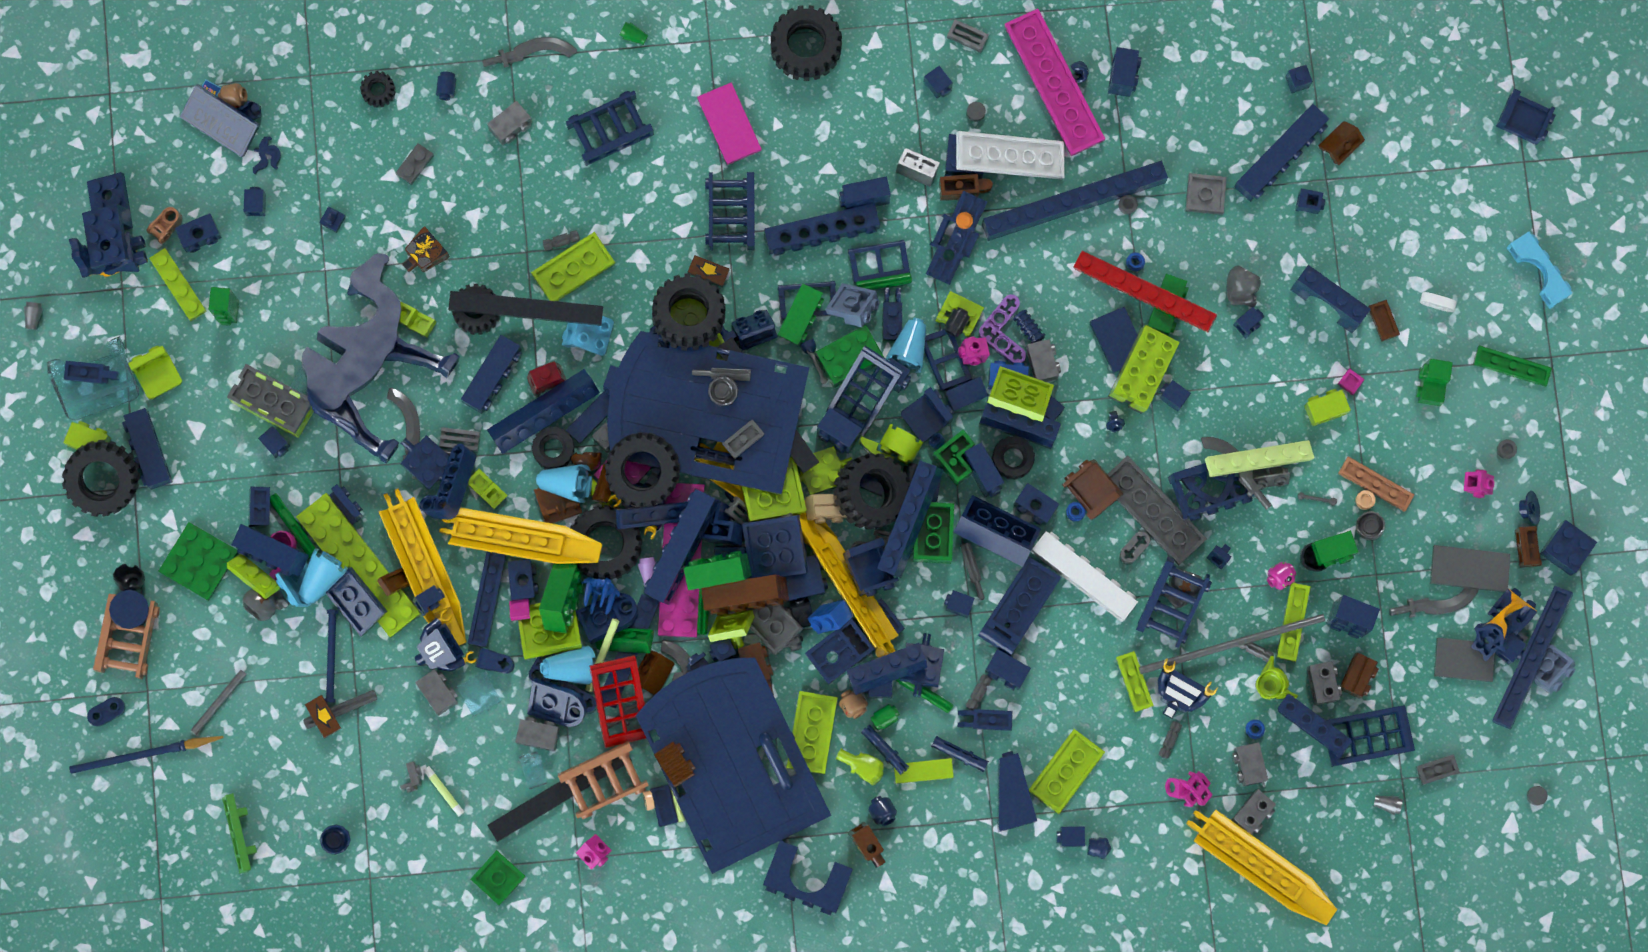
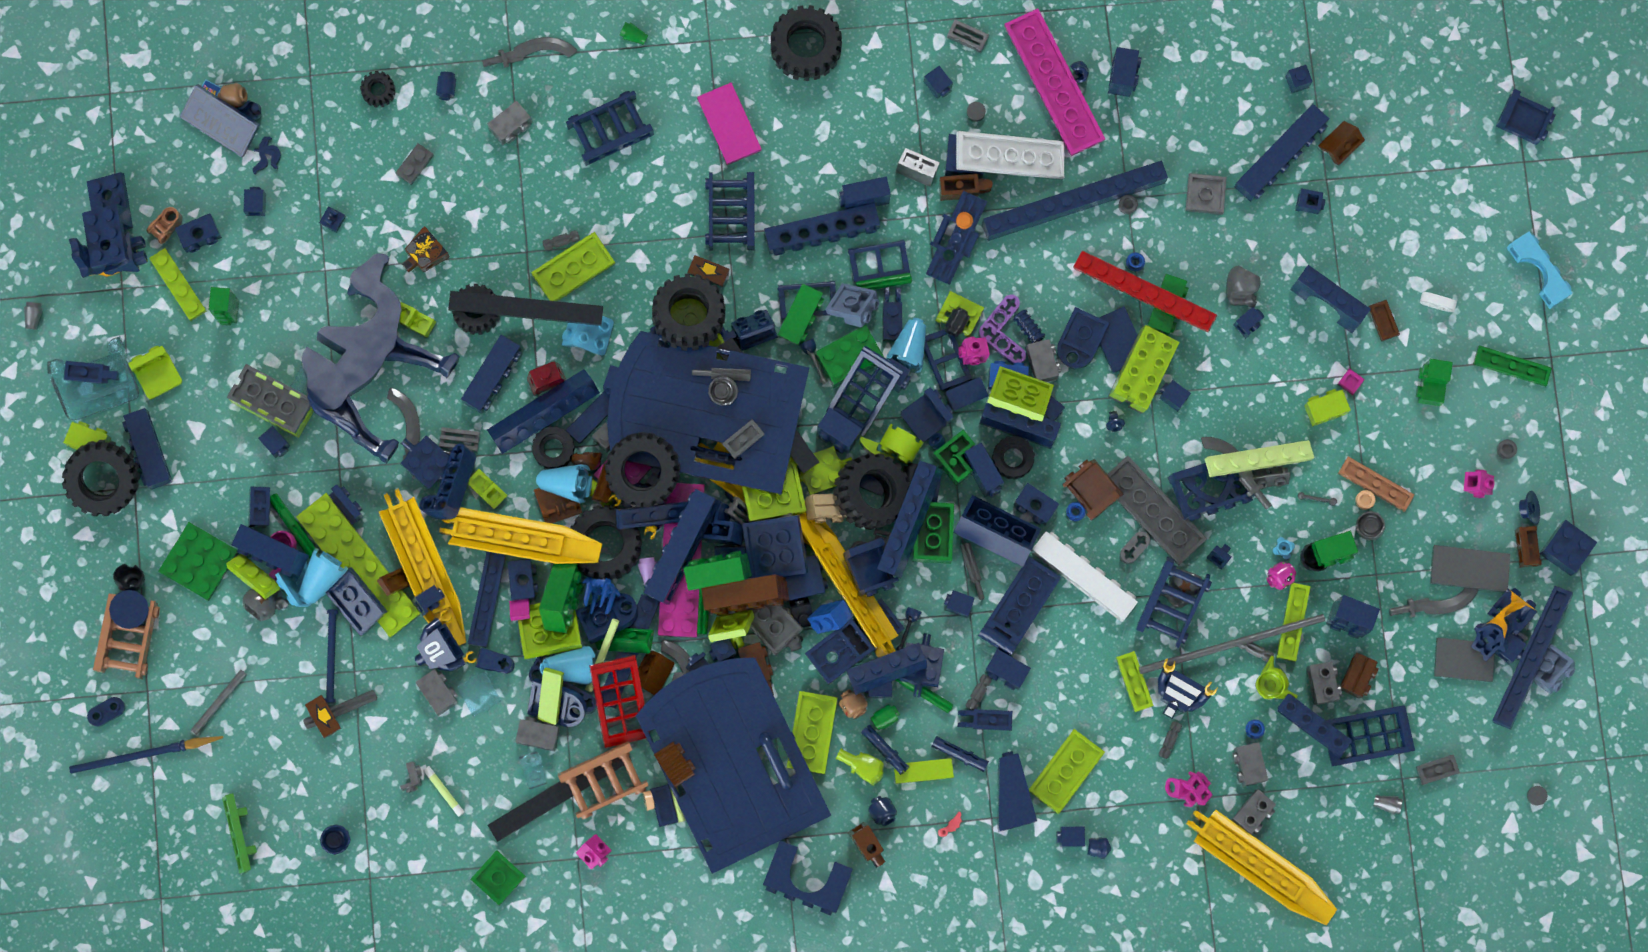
(550, 695): none -> lime tile
(911, 615): none -> hinge
(952, 825): none -> coral piece
(1081, 336): none -> dark blue tile
(1281, 542): none -> medium azure plate

